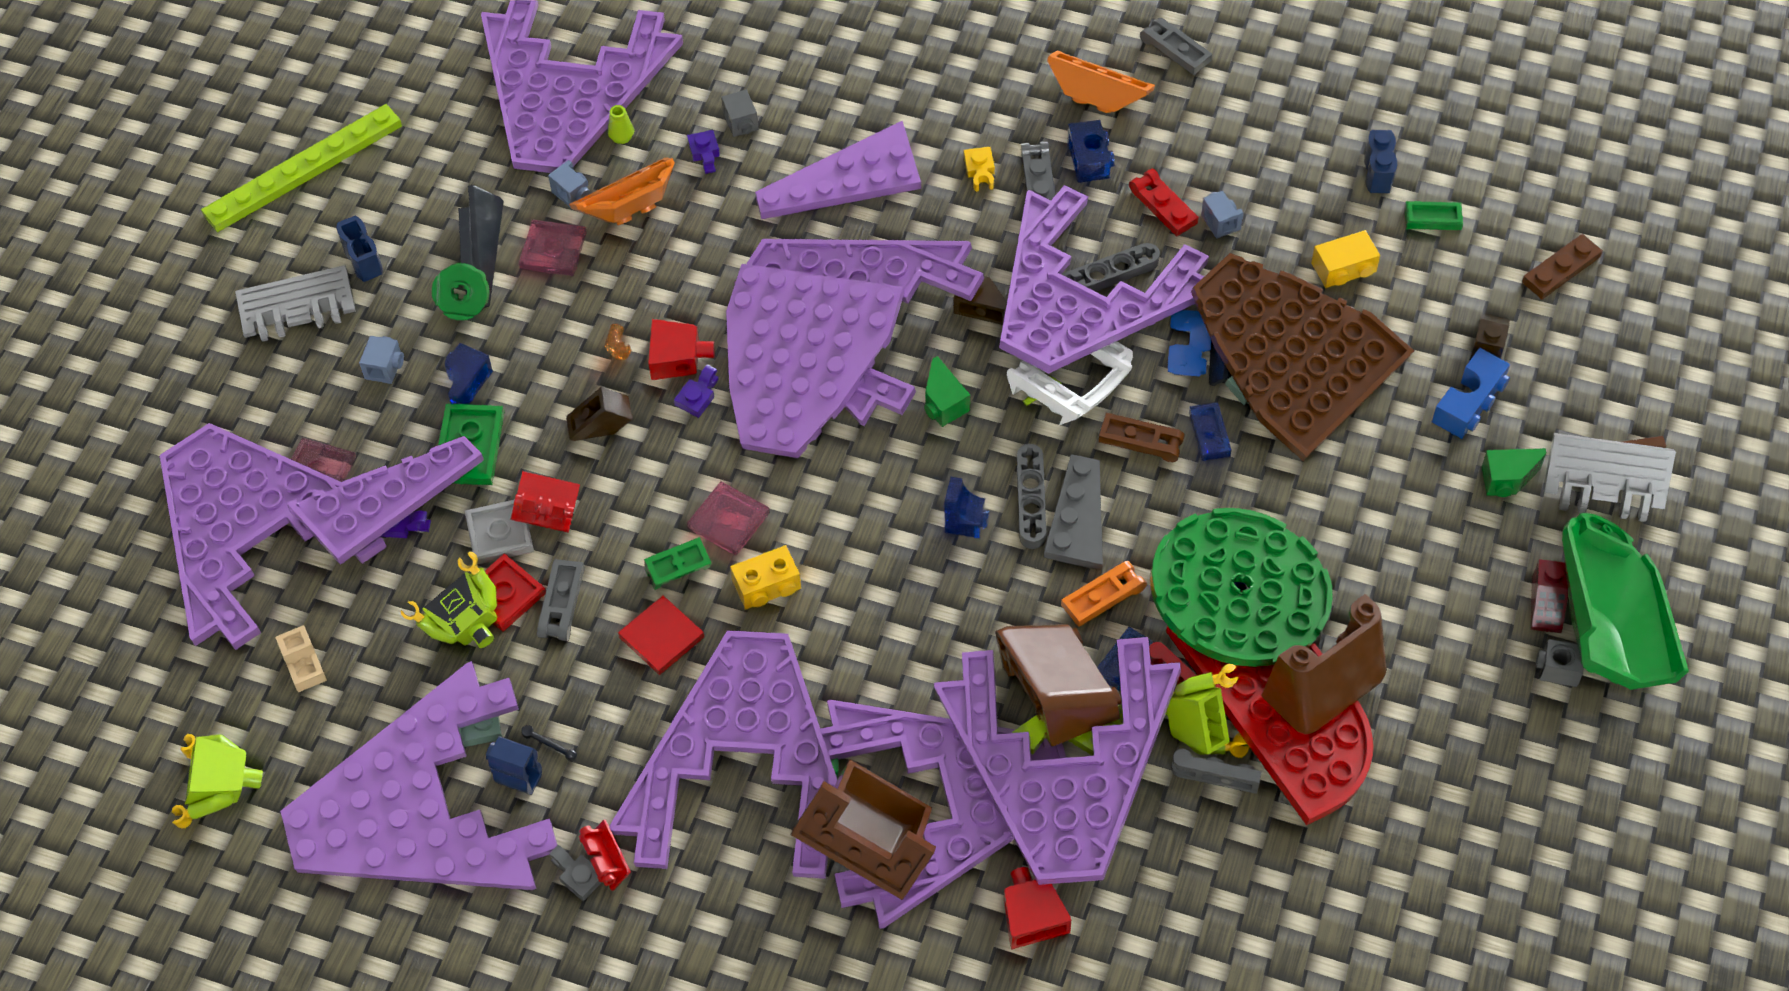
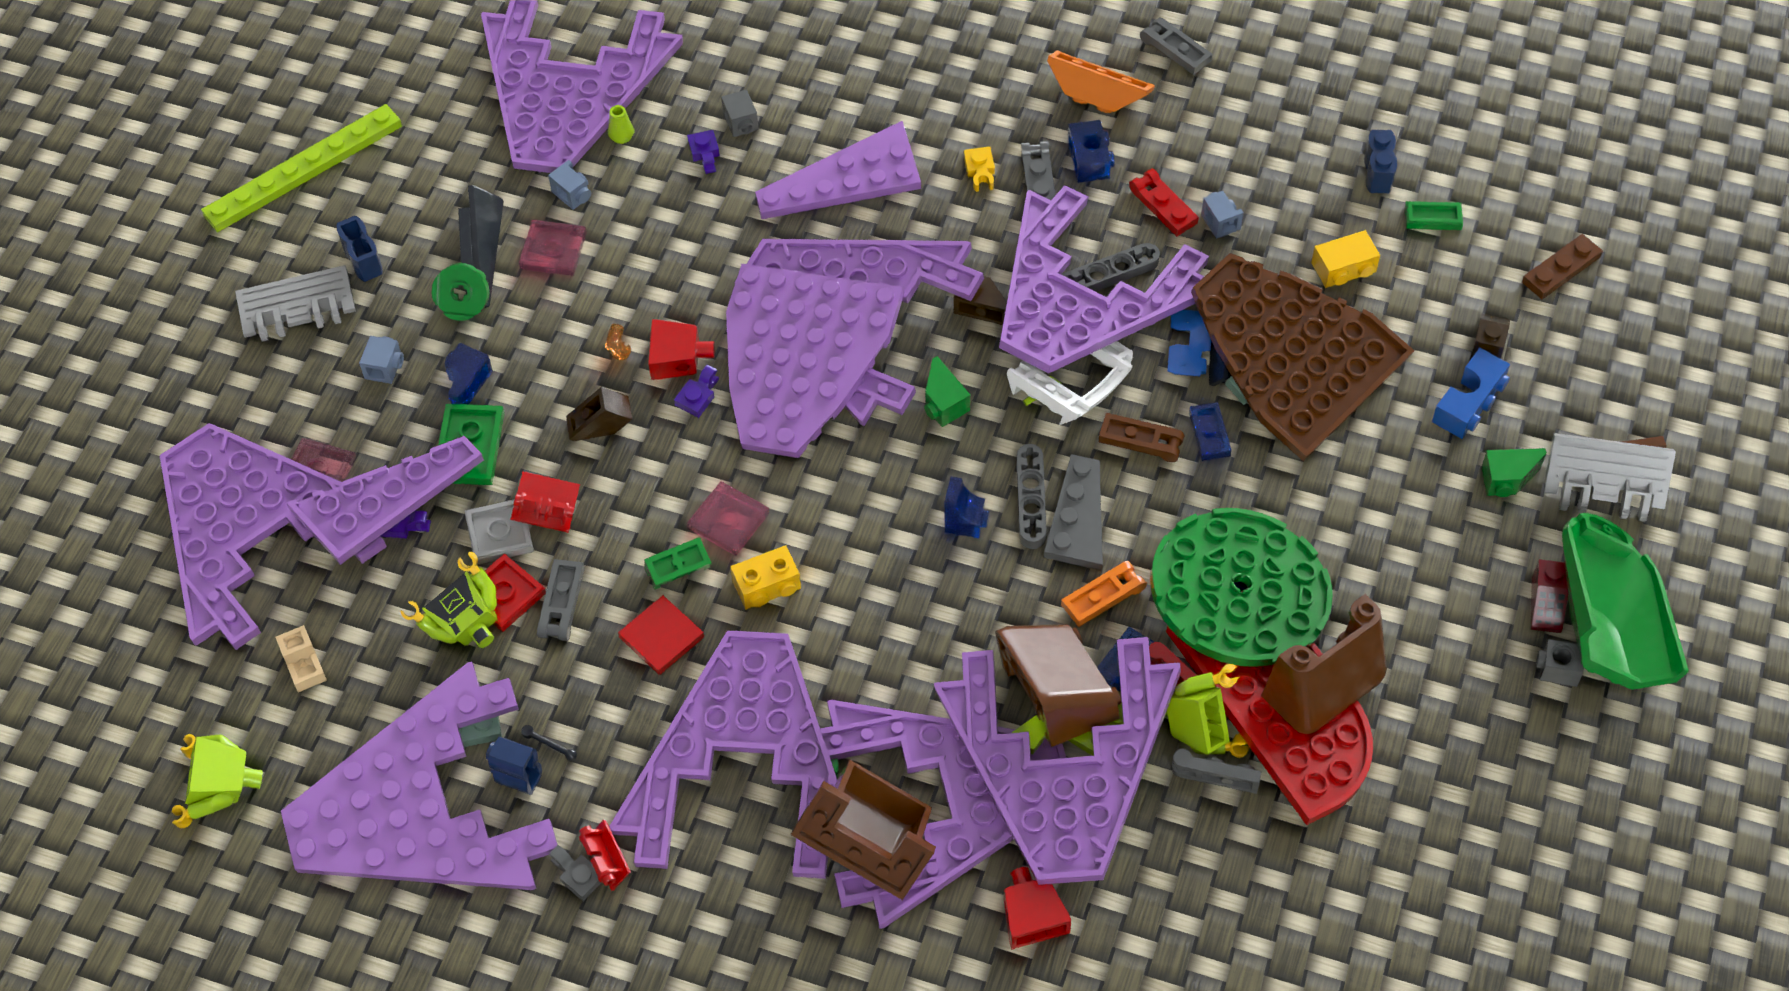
(628, 195): orange wedge -> none

